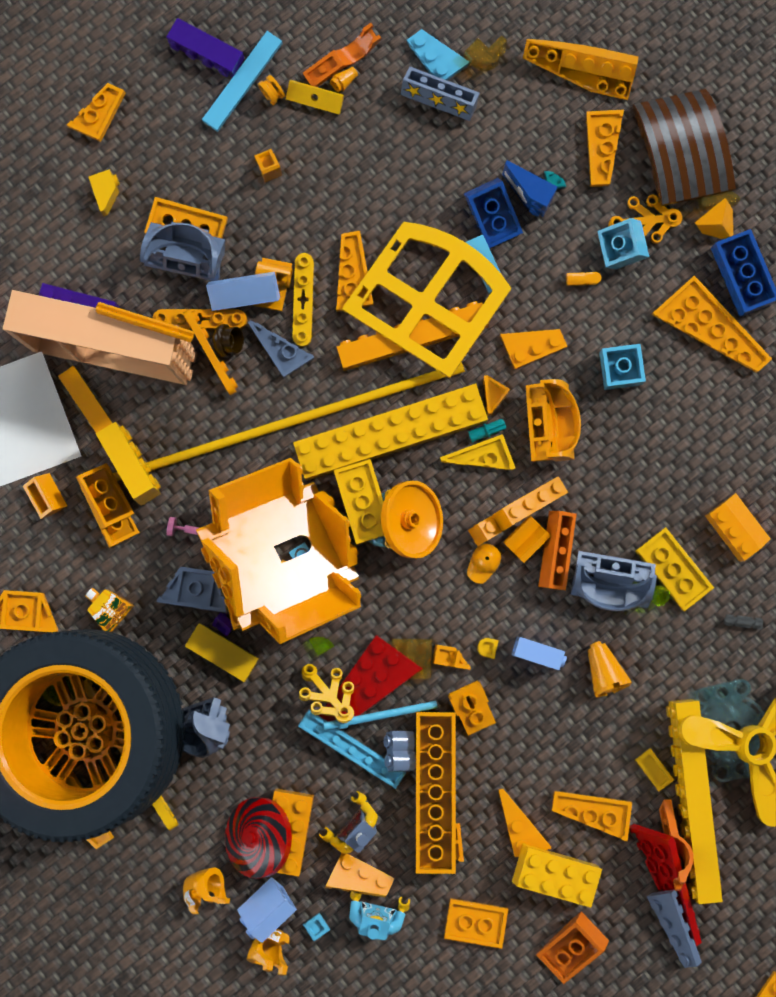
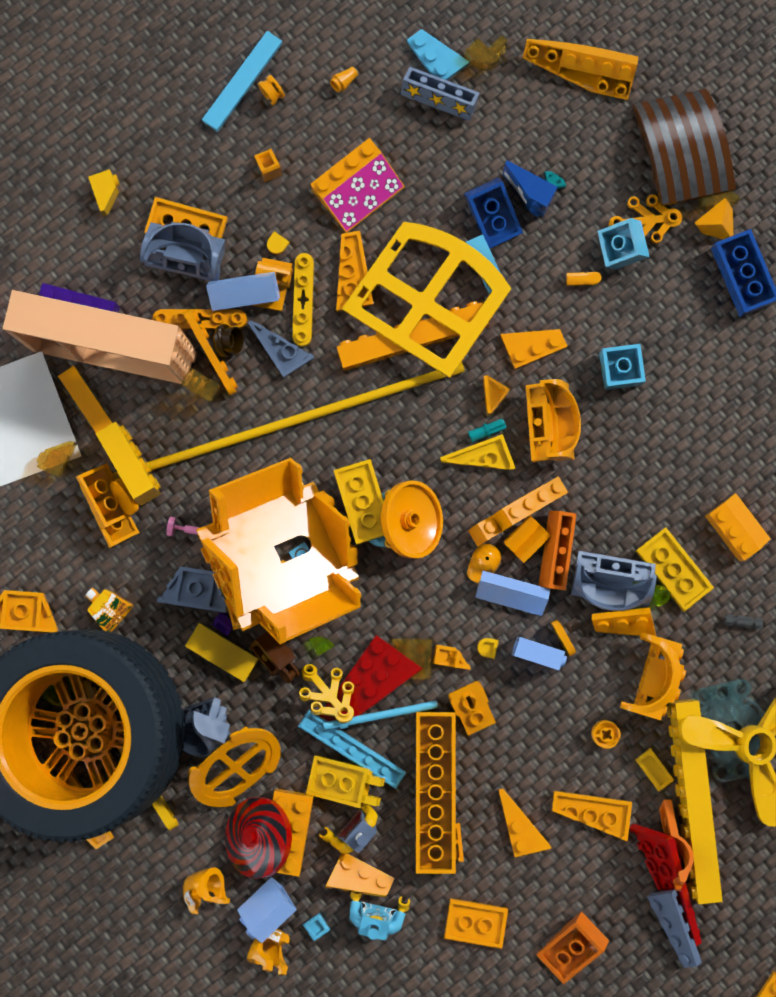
(44, 495): light orange brick -> none
(56, 458): none -> clear yellow slope
(97, 116): light orange wing -> none
(123, 497): none -> light orange tile
(144, 322): light orange axle -> none
(197, 775): none -> light orange window
(200, 385): none -> clear yellow brick
(205, 48): dark purple brick -> none
(275, 657): none -> reddish brown brick
(277, 244): none -> yellow tile
(303, 94): yellow tile -> none
(342, 58): orange piece -> none
(342, 782): none -> yellow tile
(357, 185): none -> slope
(391, 432): yellow brick -> none
(400, 751): sand blue brick -> none
(512, 593): none -> light blue piece
(556, 875): yellow brick -> none
(563, 638): none -> light orange tile
(602, 140): light orange wing -> none
(605, 734): none -> light orange wheel
(606, 671): light orange cone -> none
(625, 622): none -> light orange wing
(659, 678): none -> light orange piece
(705, 319): light orange wing -> none

